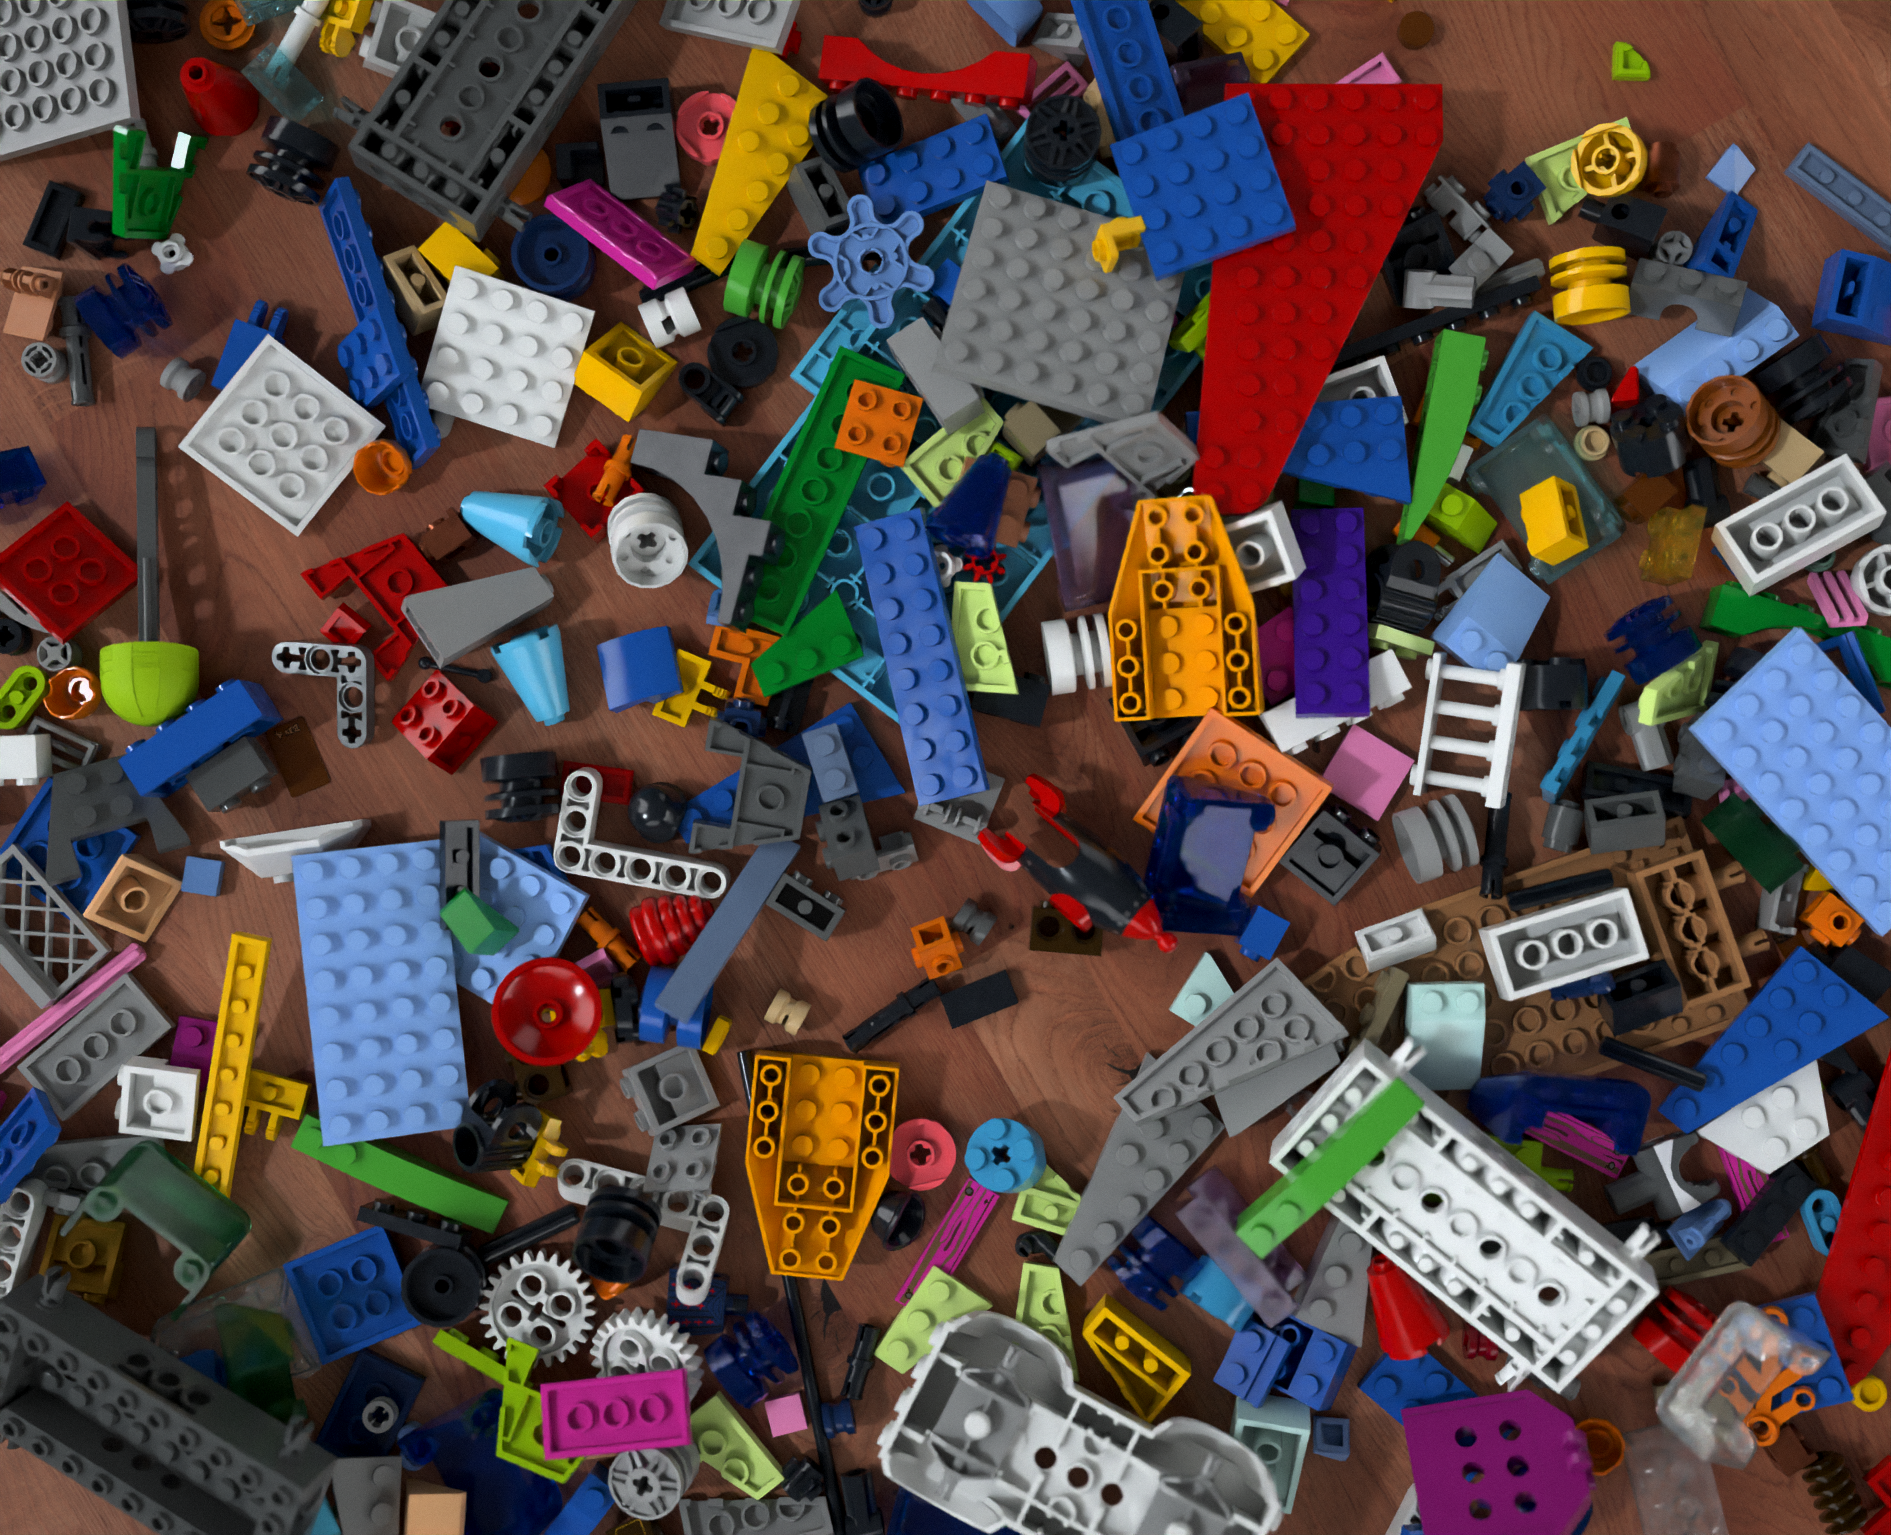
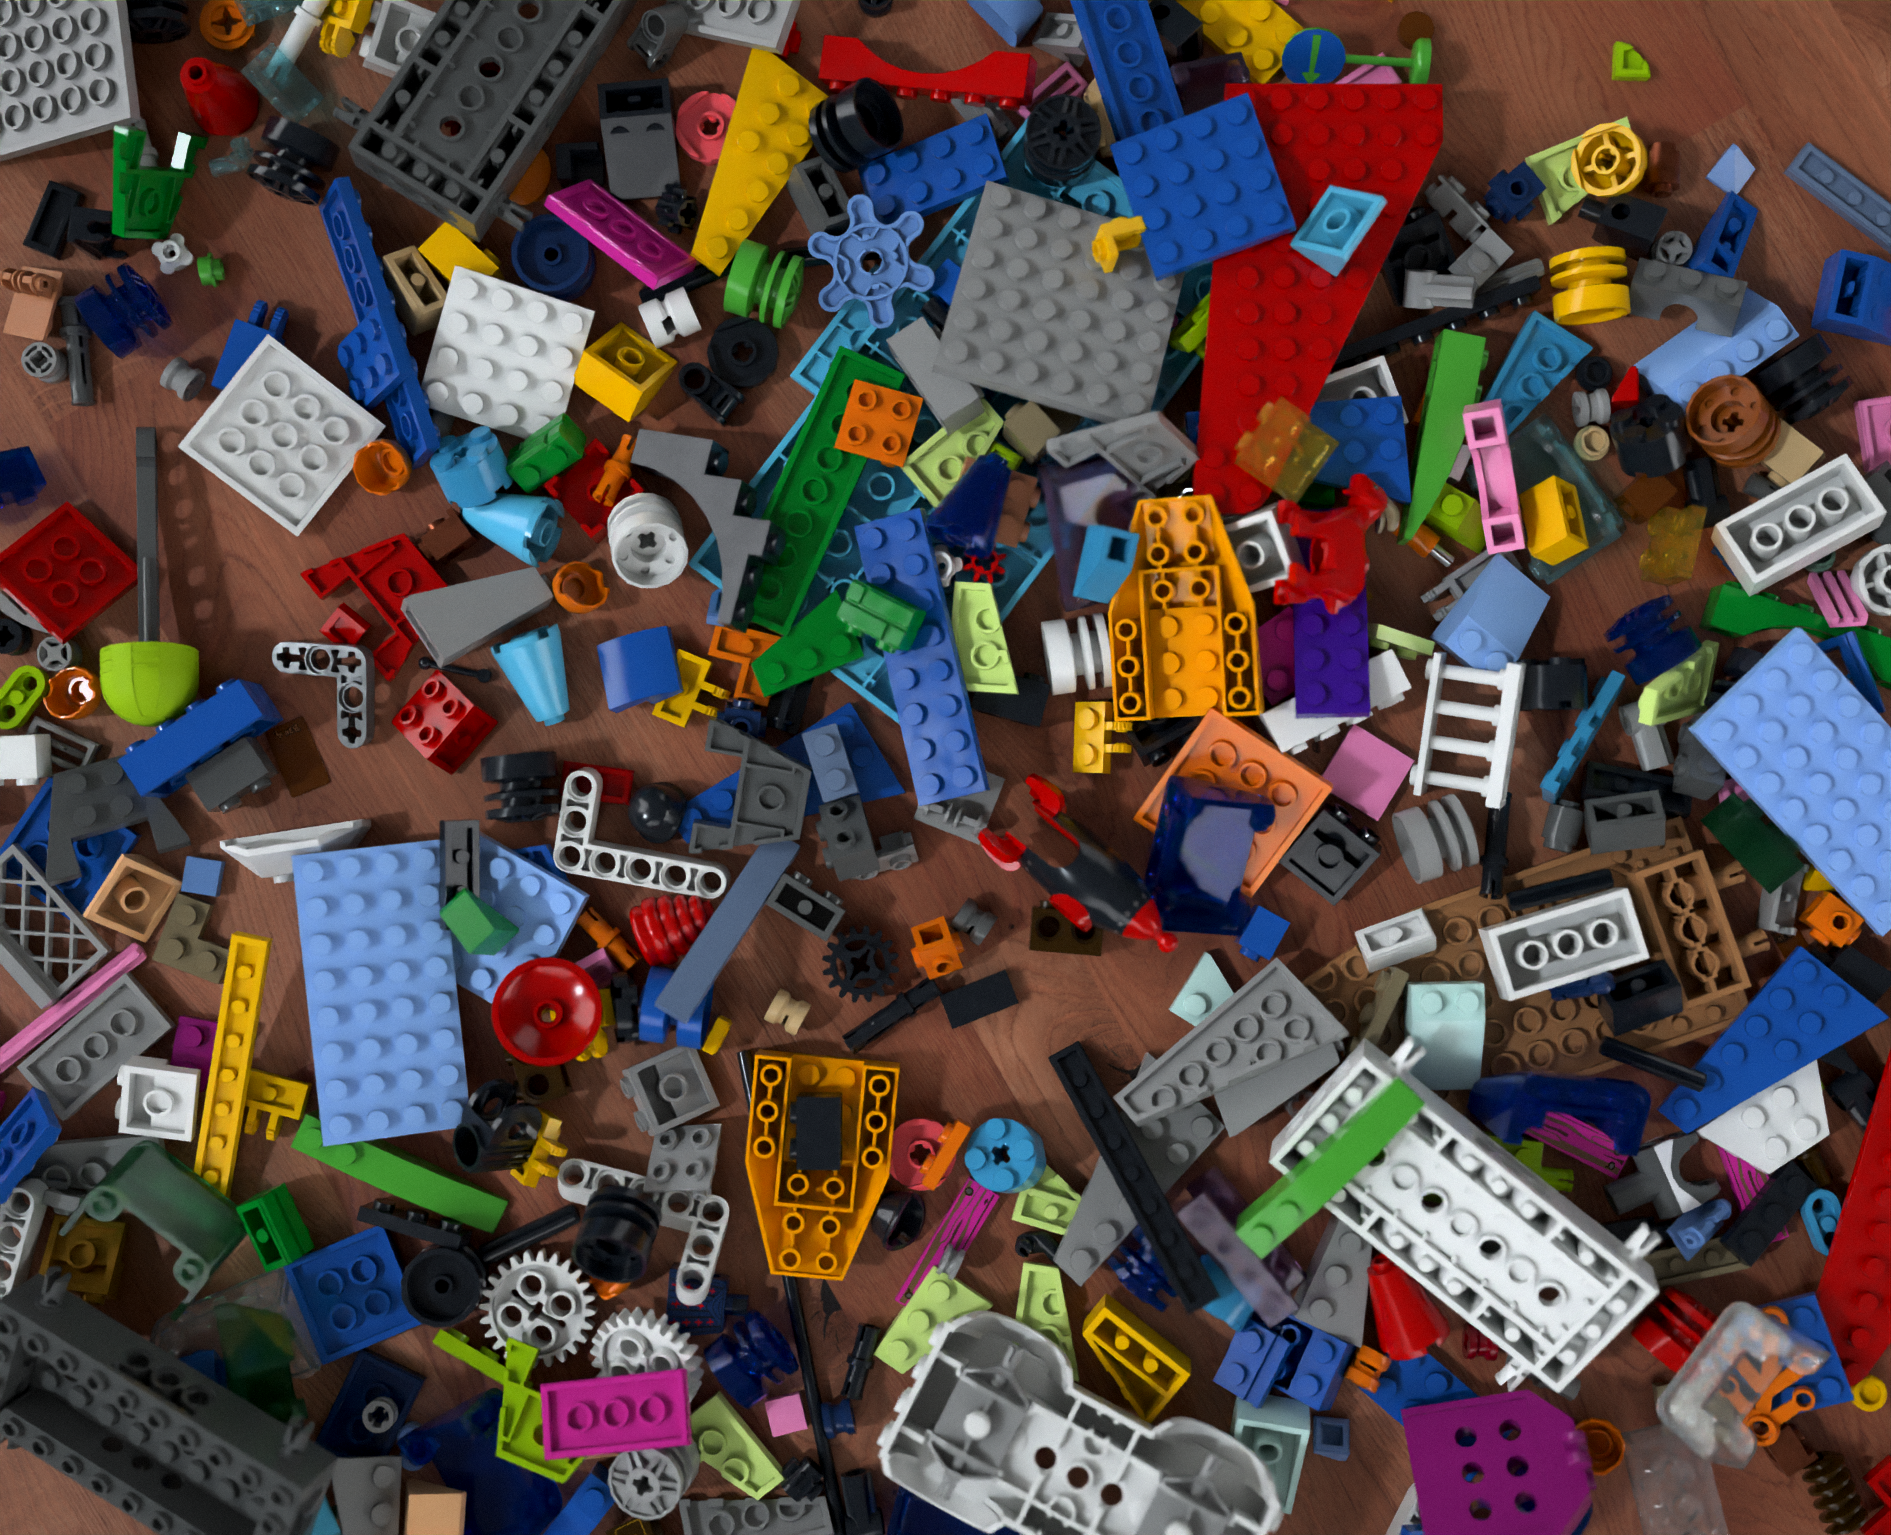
(183, 941): none -> dark tan plate
(210, 270): none -> bright green plate
(236, 161): none -> clear light blue arm
(275, 1227): none -> green brick
(470, 467): none -> dark azure brick
(546, 453): none -> green brick
(579, 587): none -> orange hair
(658, 34): none -> dark grey piece
(818, 1131): none -> black brick
(875, 973): none -> black gear
(881, 616): none -> green brick
(936, 1165): none -> orange plate
(950, 1261): none -> light grey bush
(1094, 736): none -> yellow hinge
(1104, 562): none -> dark azure slope
(1134, 1178): none -> black tile
(1285, 449): none -> clear yellow plate
(1319, 56): none -> piece
(1336, 546): none -> red animal
(1337, 227): none -> medium azure slope
(1363, 1375): none -> orange wheel
(1393, 590): black piece -> none
(1495, 476): none -> bright pink arch
(1849, 421): dark grey wing -> none

